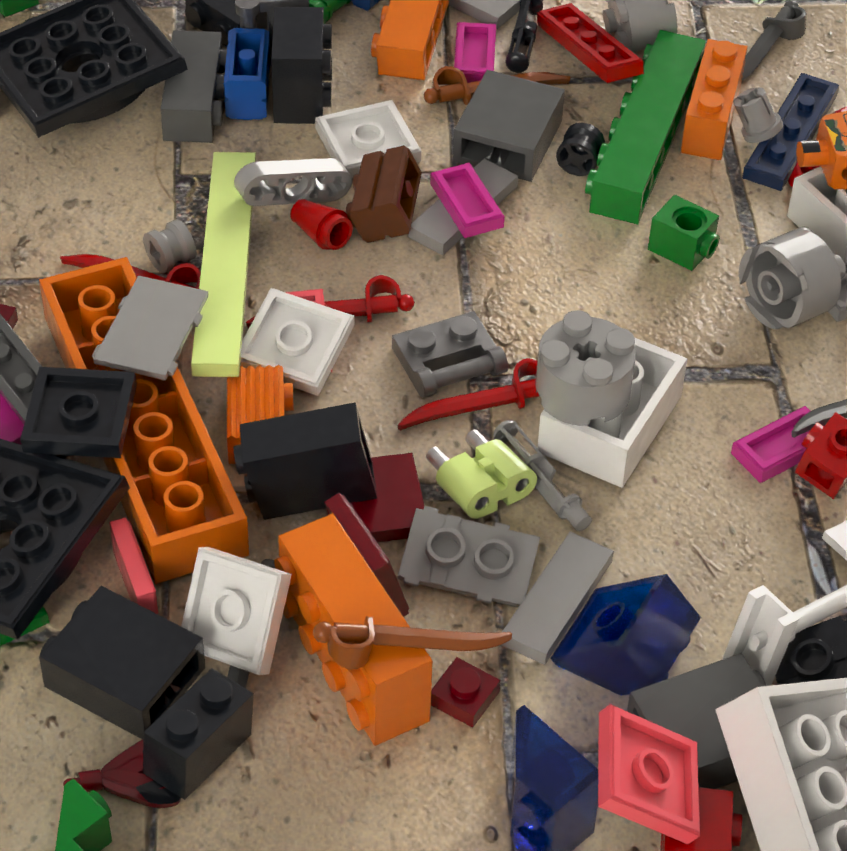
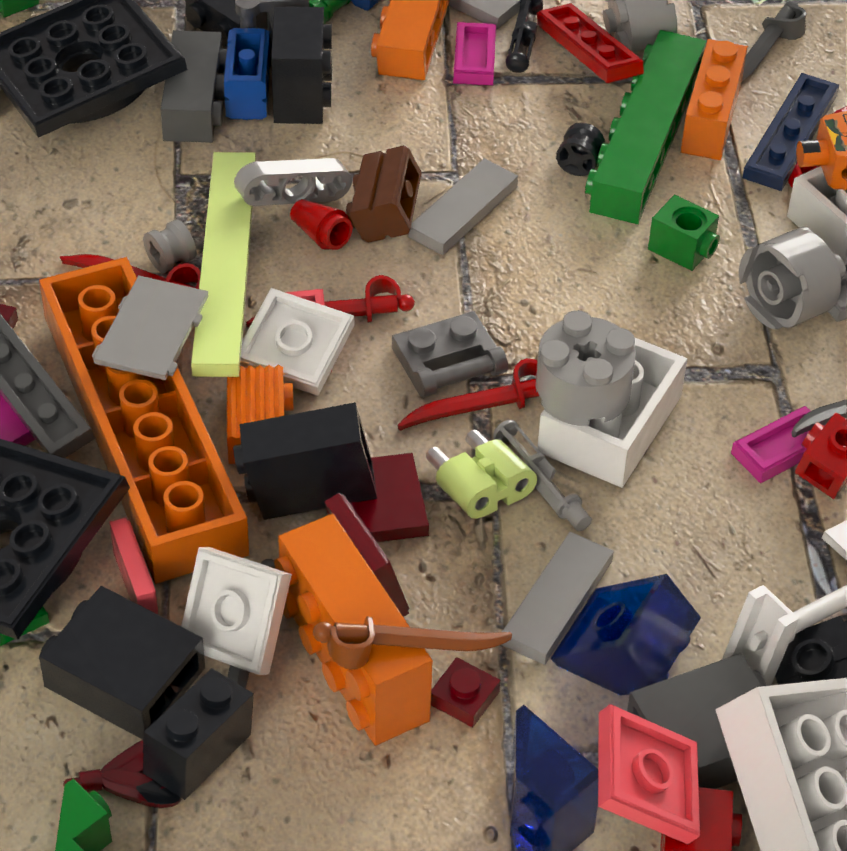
(79, 412): black plate -> none
(364, 131): white tile -> none
(458, 88): dark orange sword -> none
(467, 200): dark pink tile -> none
(468, 557): light grey piece -> none
(509, 124): dark grey brick -> none
(757, 116): light grey bush -> none

